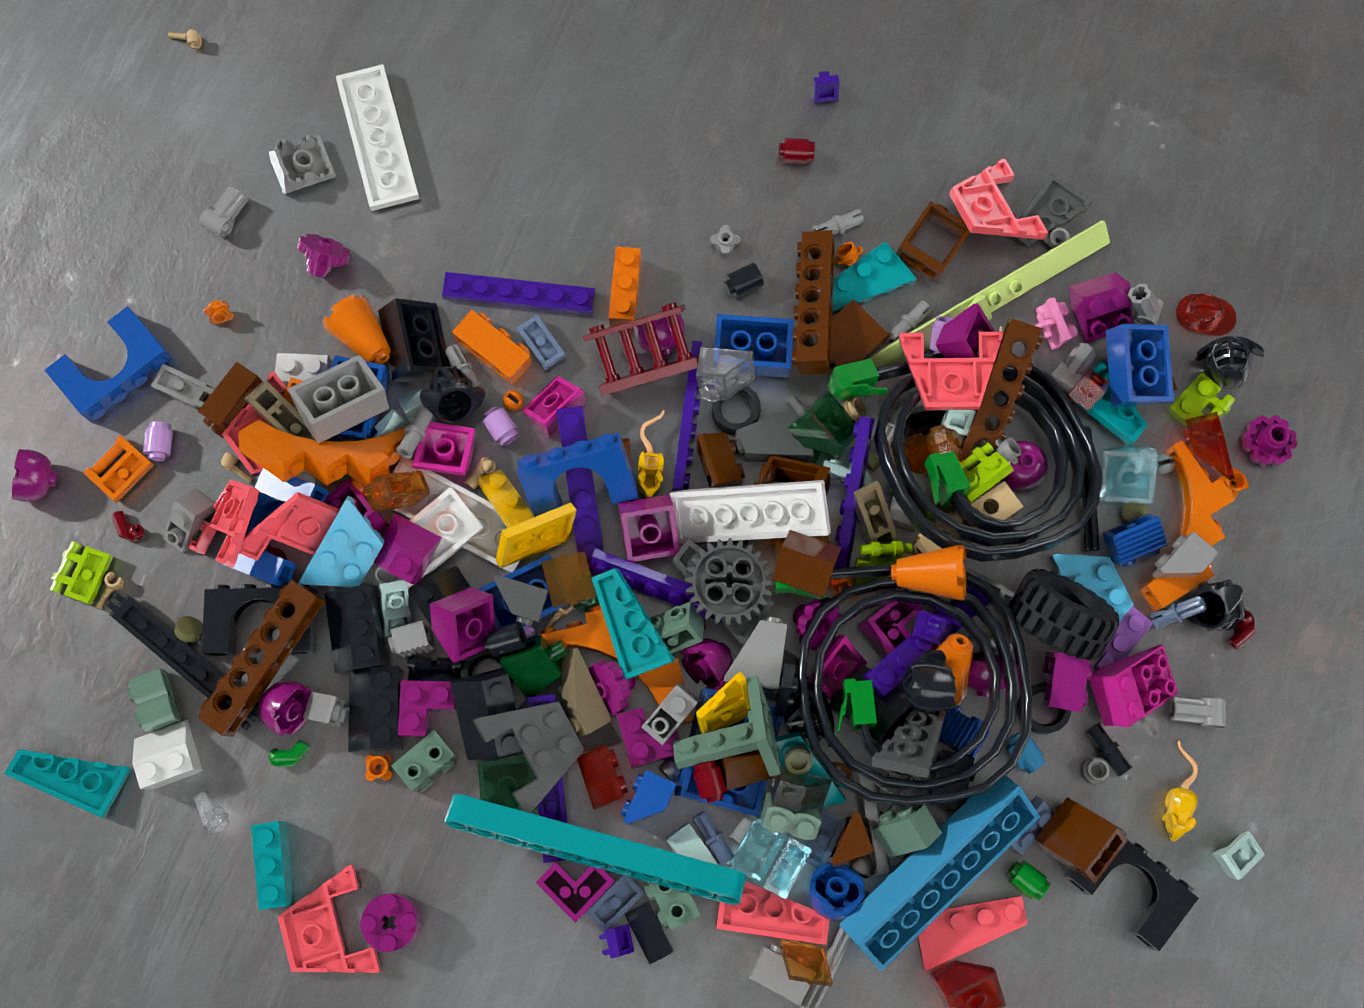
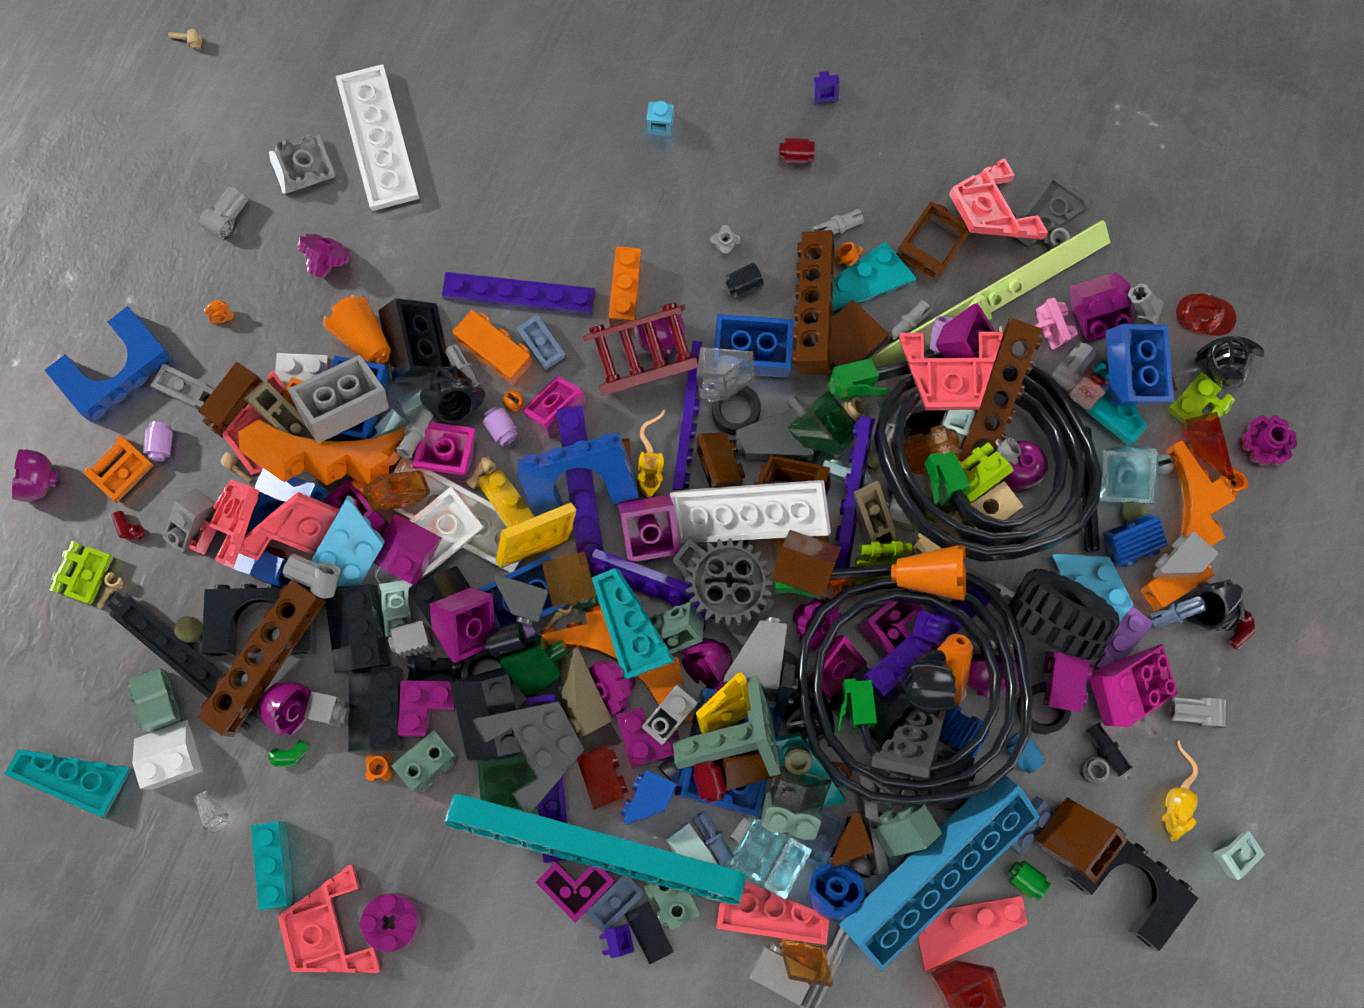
(320, 577): none -> light grey piece
(660, 113): none -> medium azure brick

